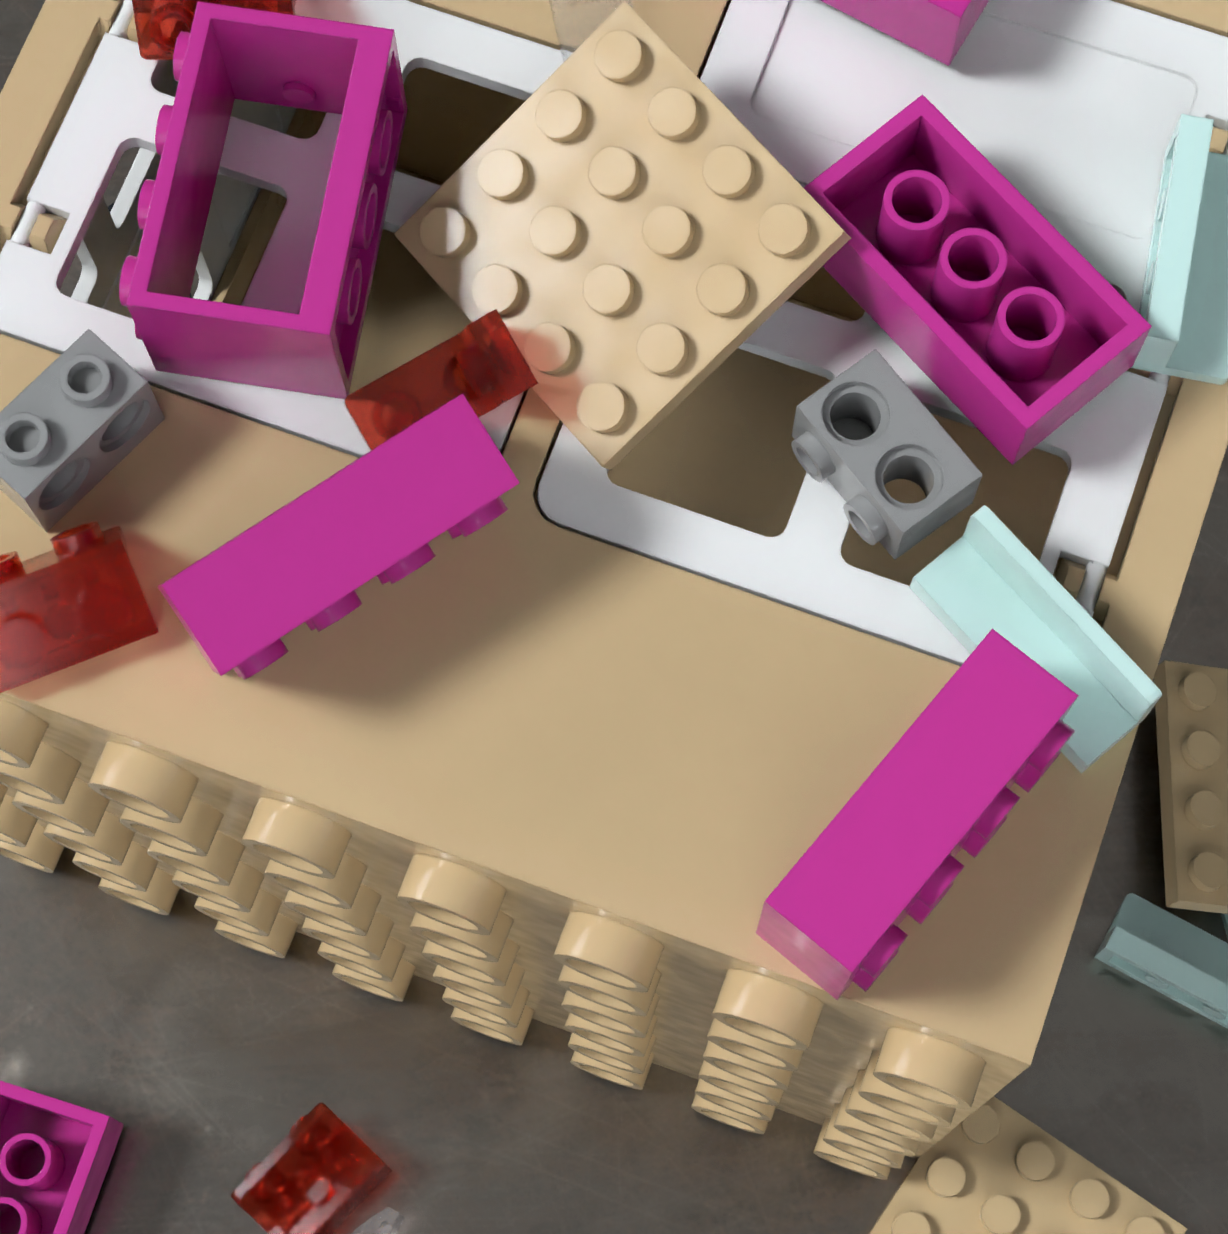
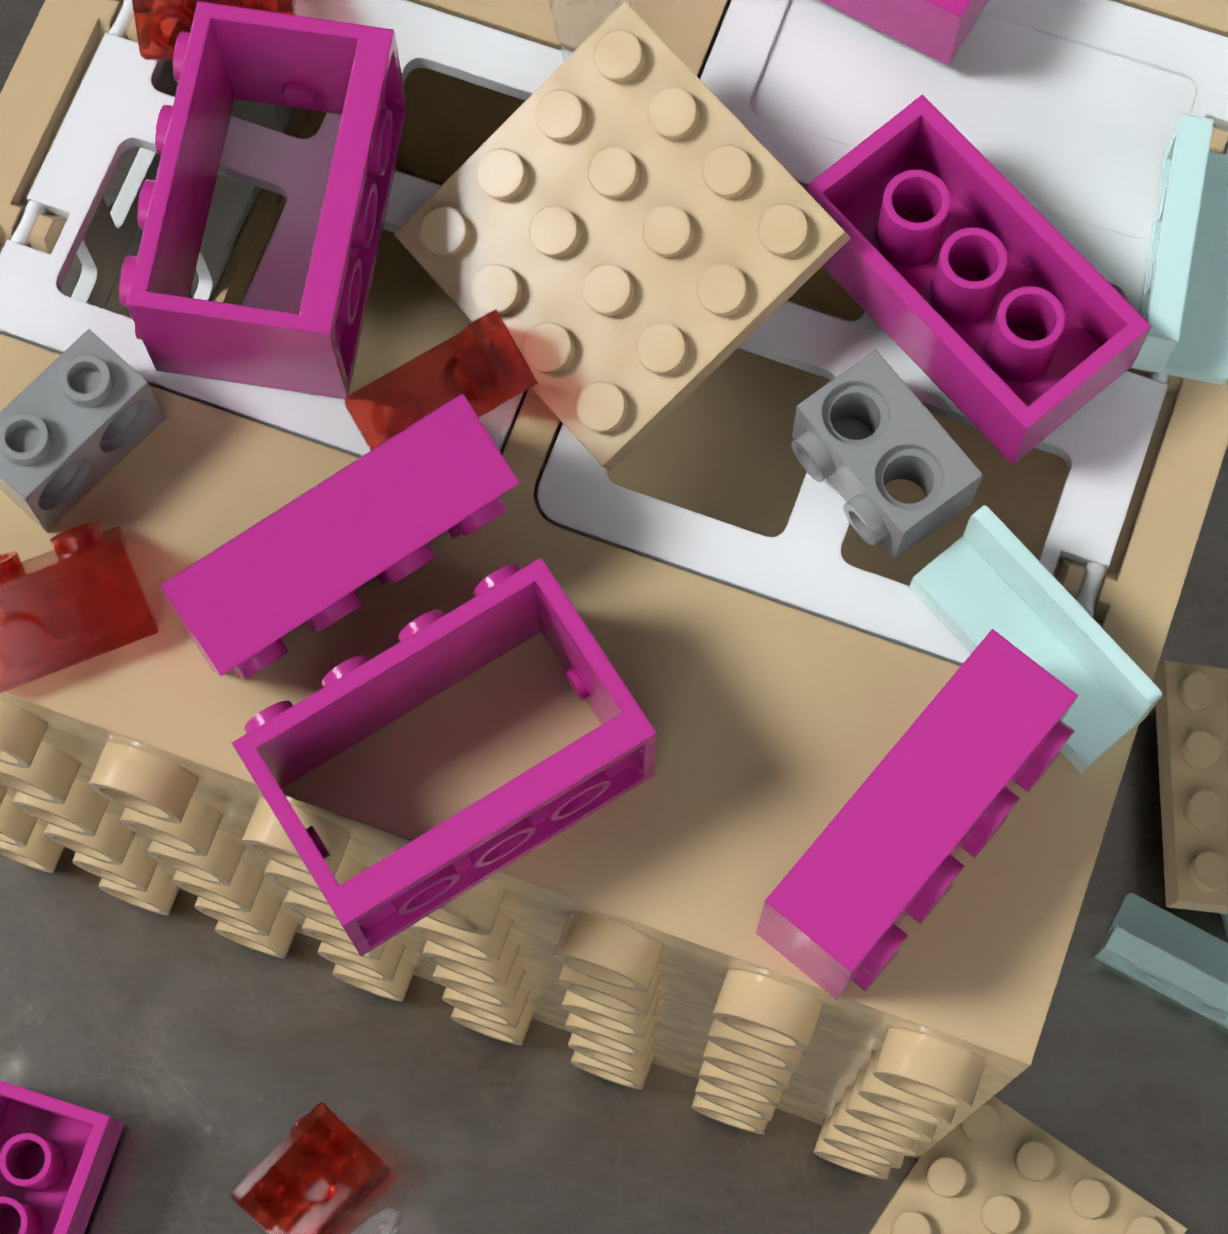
(502, 826): none -> dark pink hose

